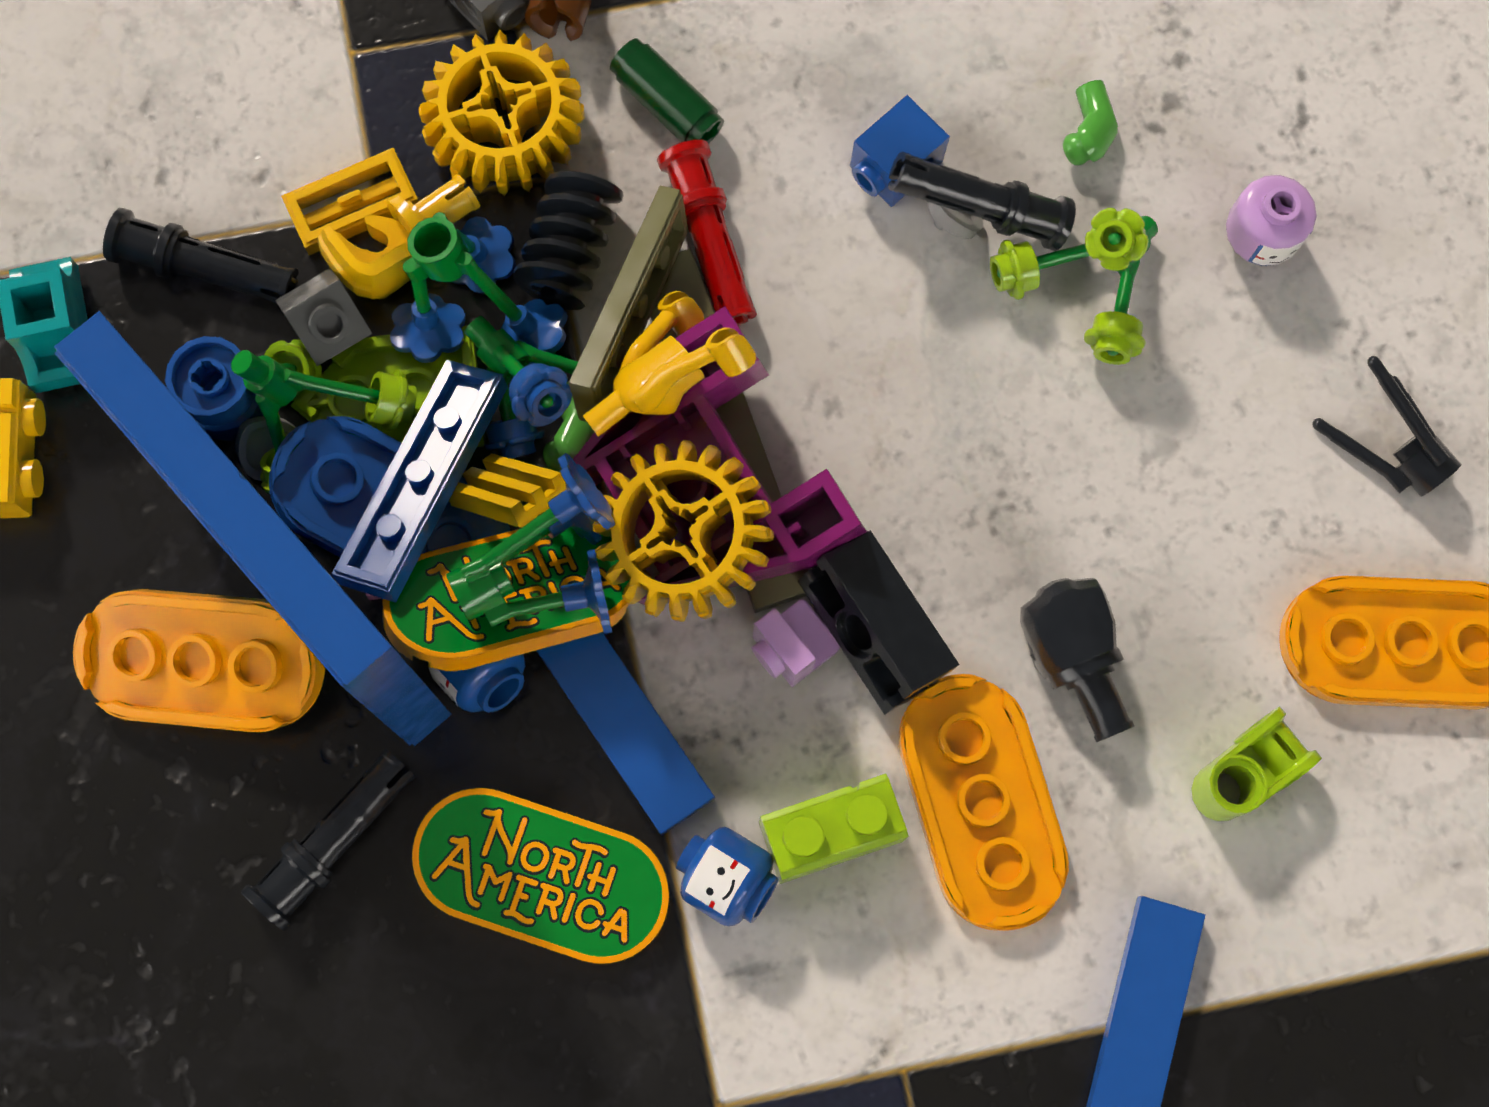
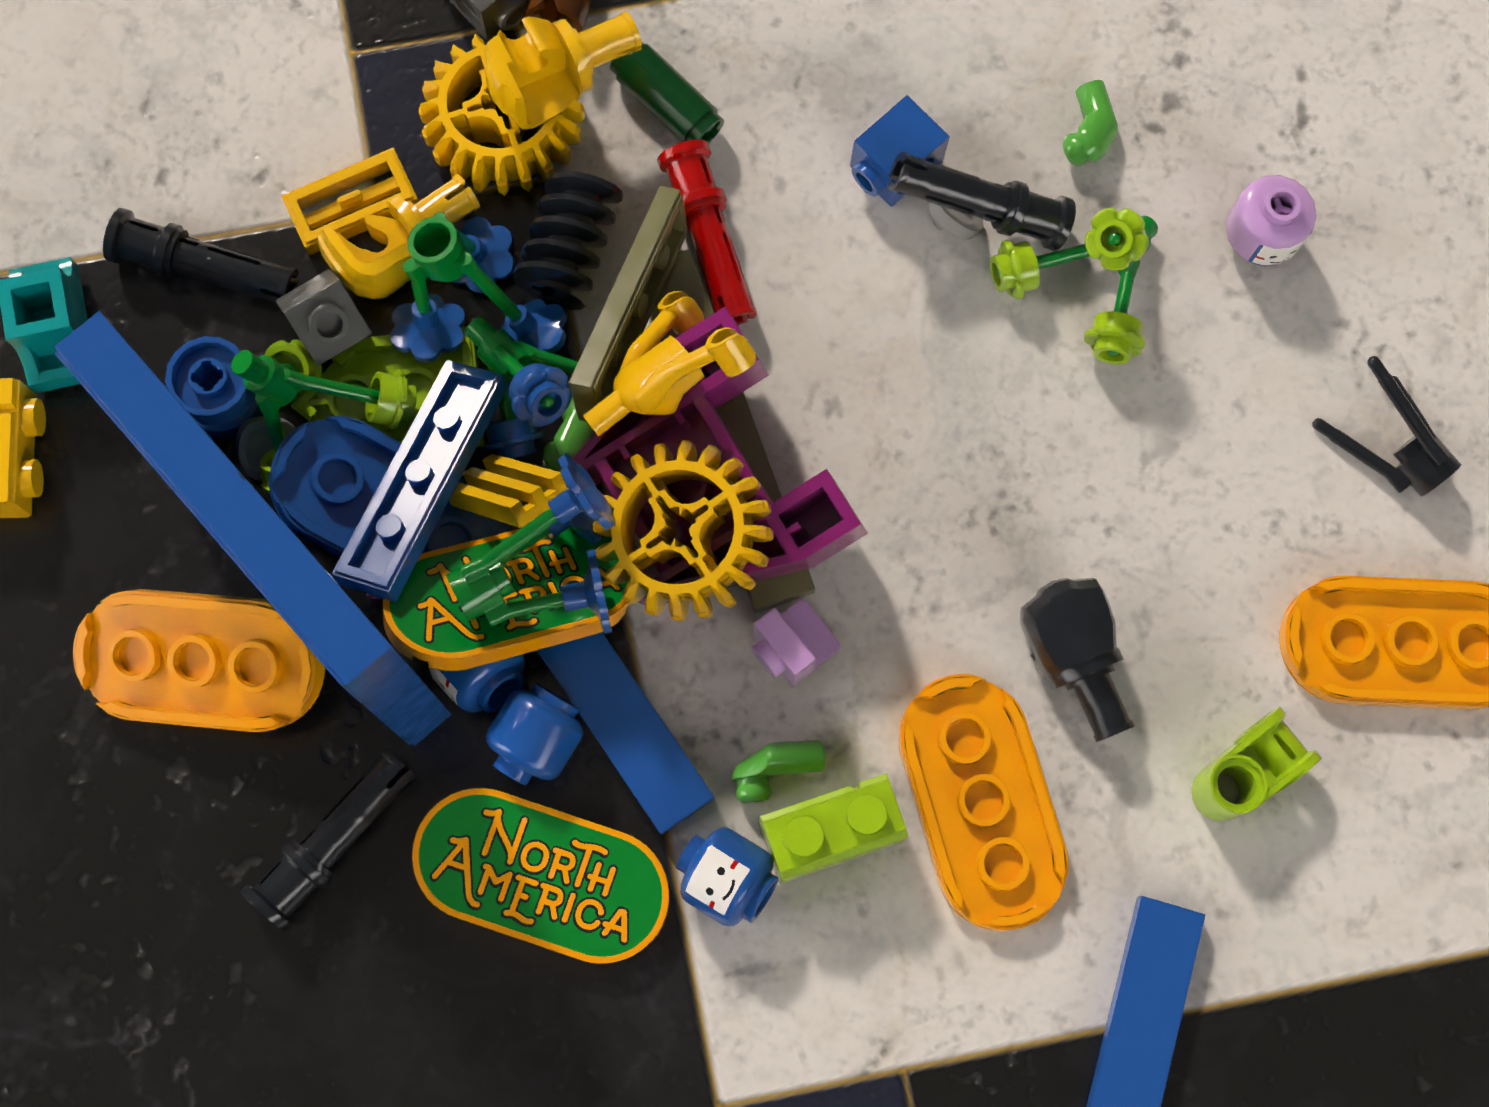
(534, 734): none -> blue head
(552, 65): none -> yellow piece
(772, 760): none -> bright green arm
(877, 622): black piece -> none

